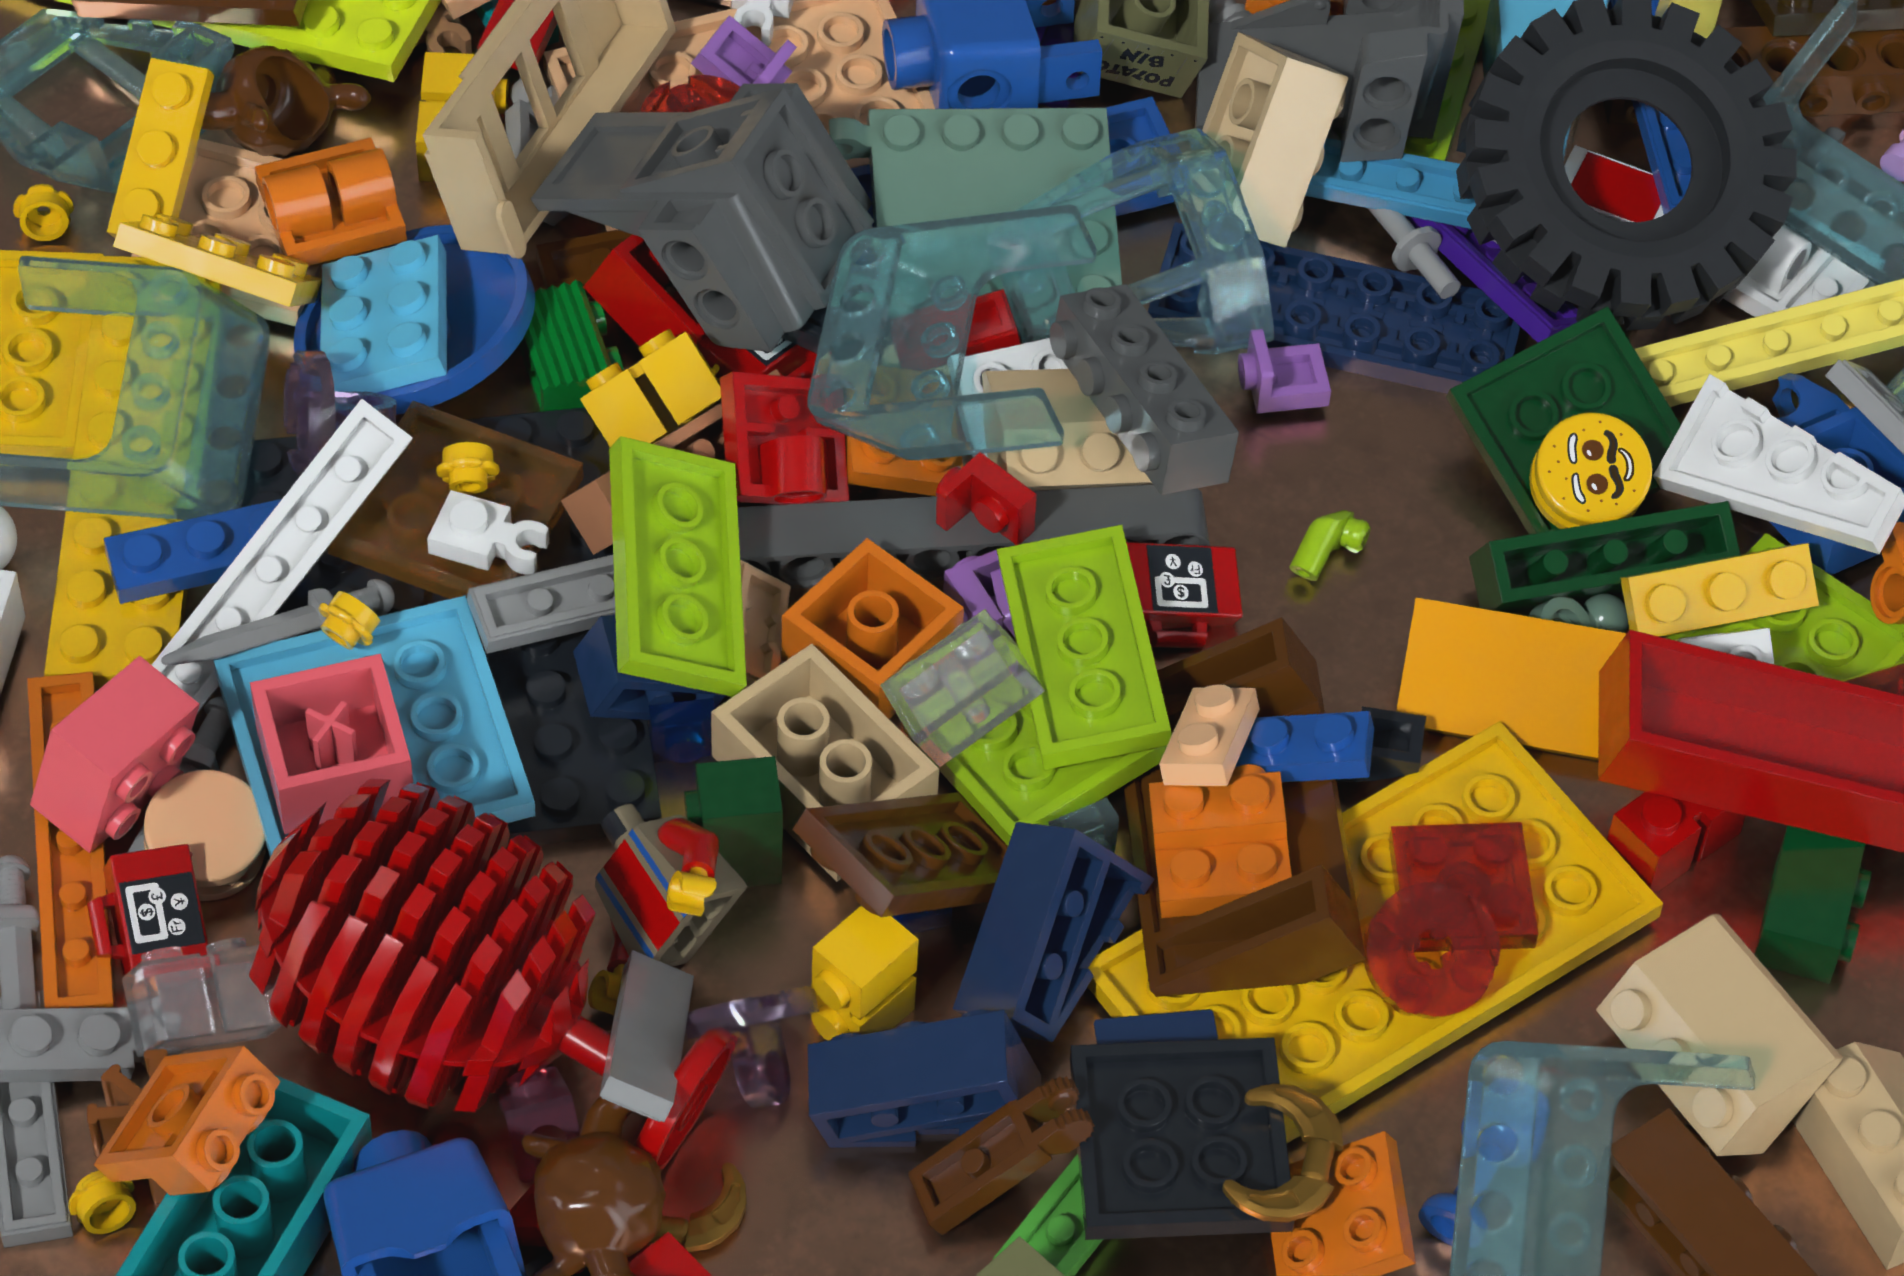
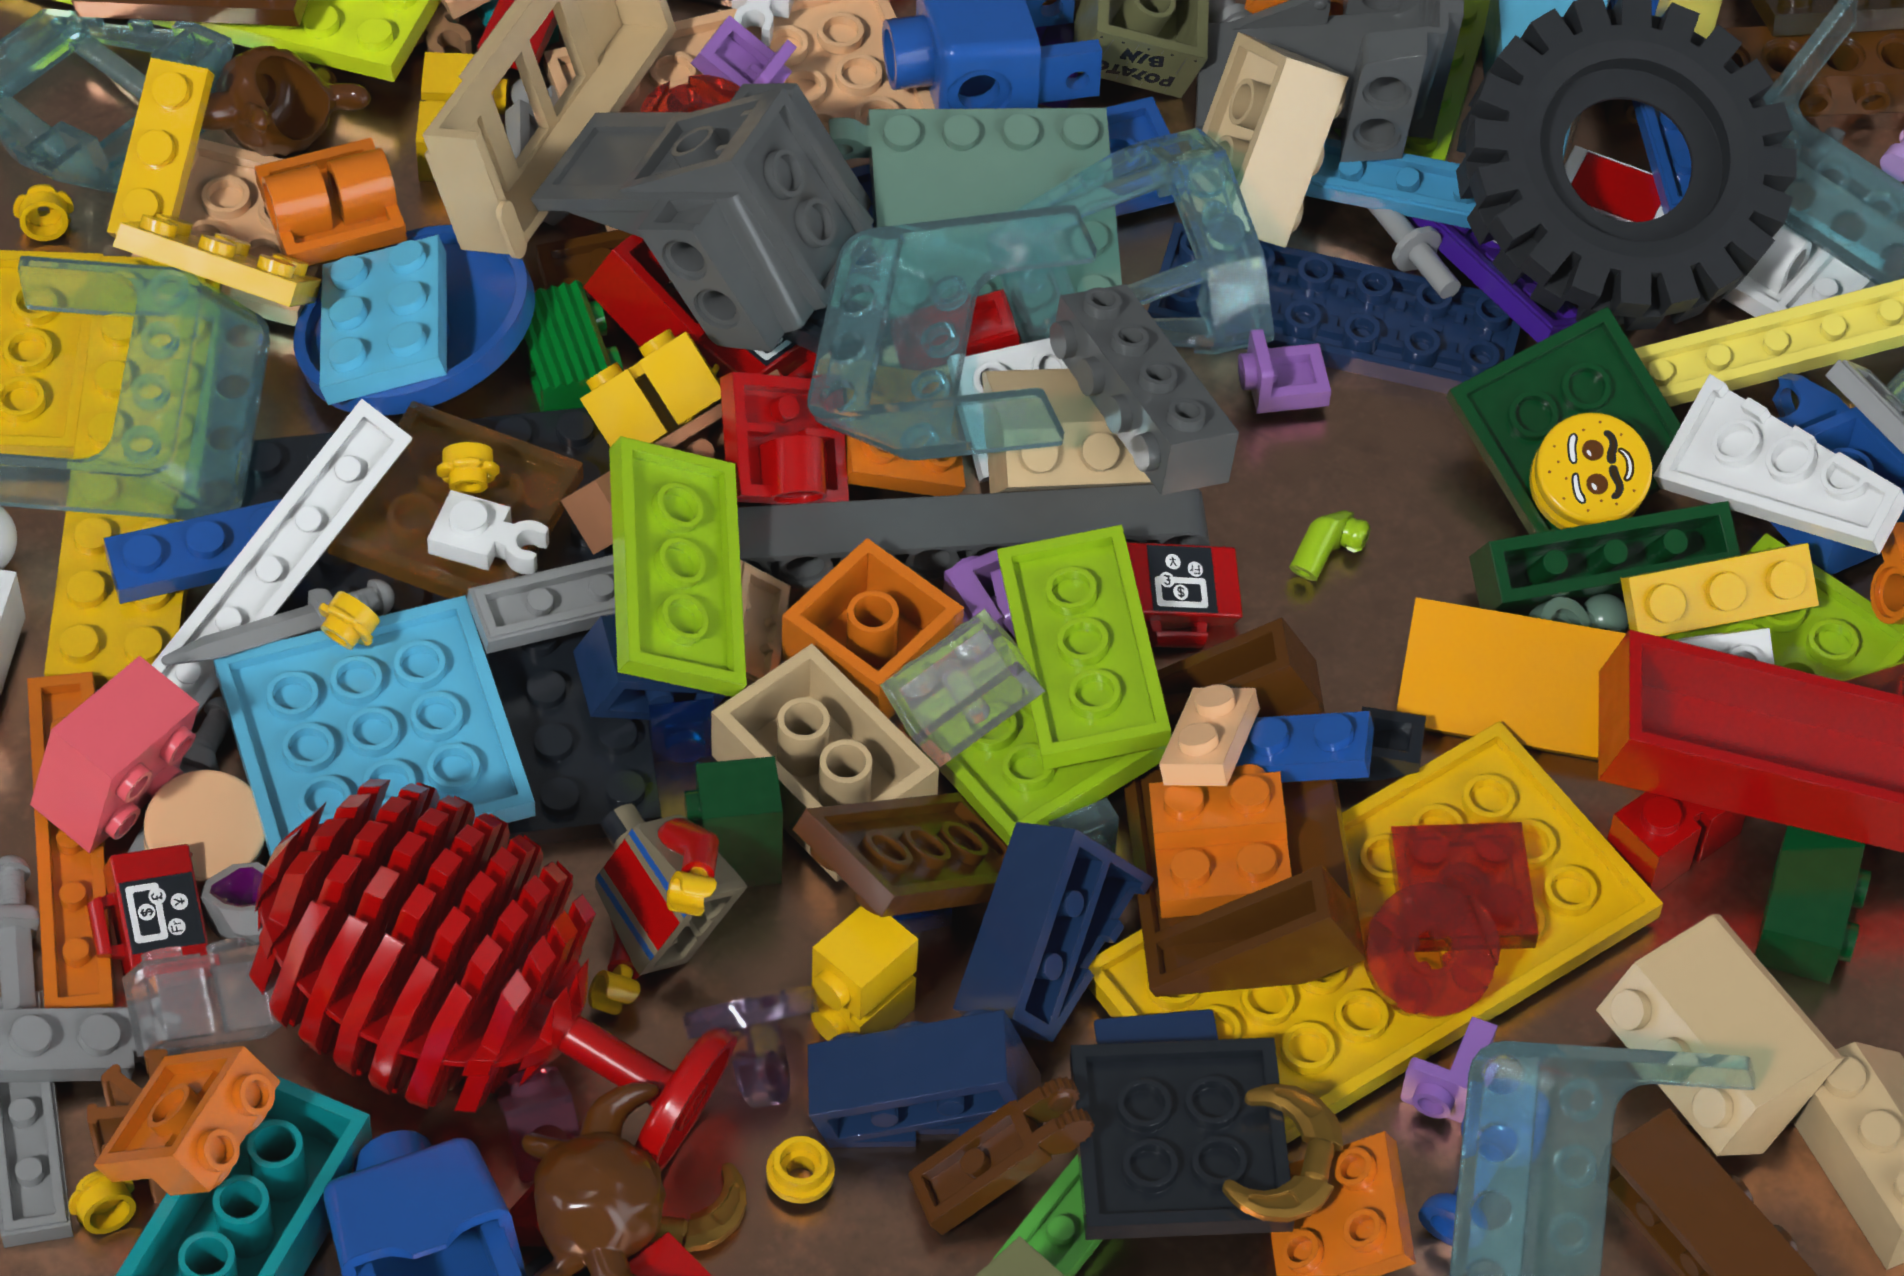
(230, 902): none -> light grey rock
(315, 409): clear purple tile -> none
(328, 736): coral brick -> none
(647, 1037): light grey tile -> none
(800, 1153): none -> yellow plate
(991, 494): red bracket -> none
(1440, 1090): none -> medium lavender bracket

